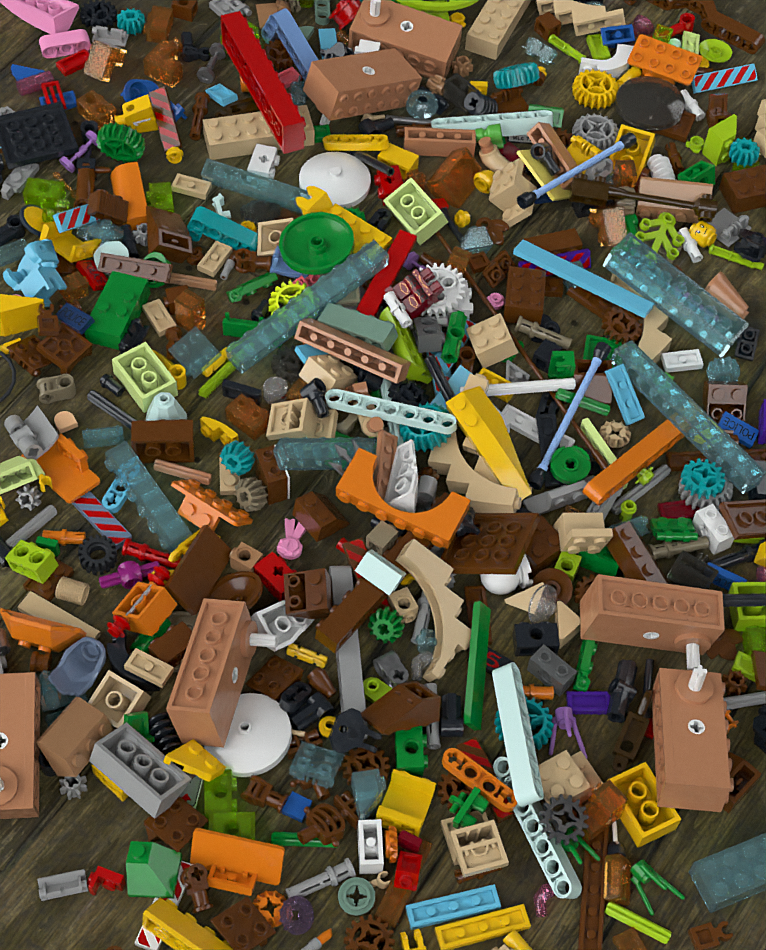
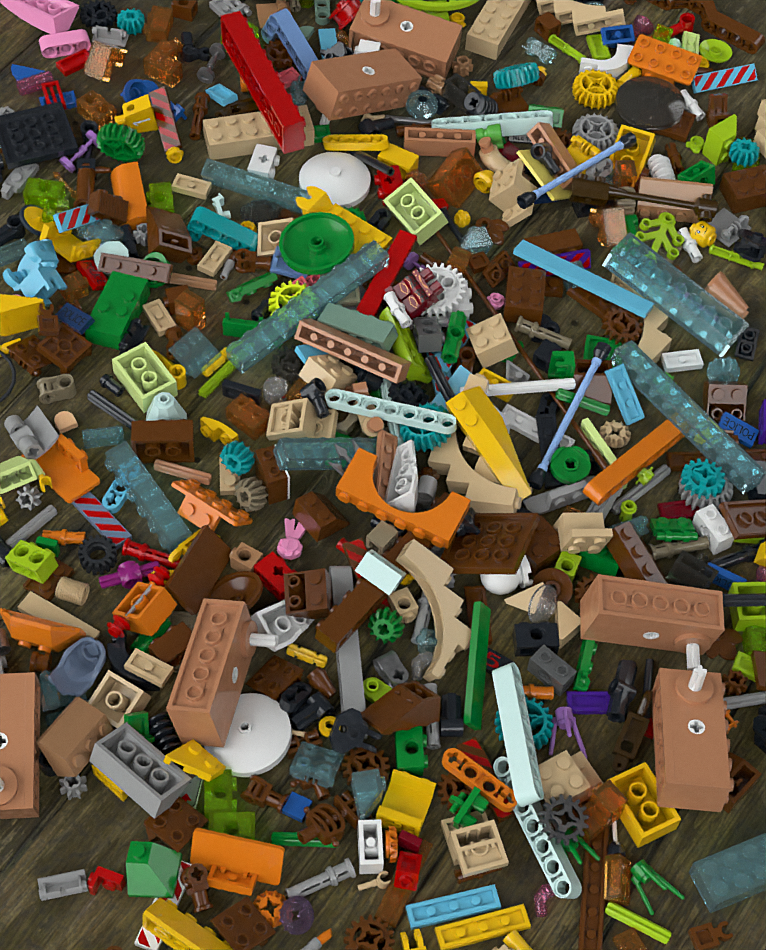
(348, 888): sand green gear -> none

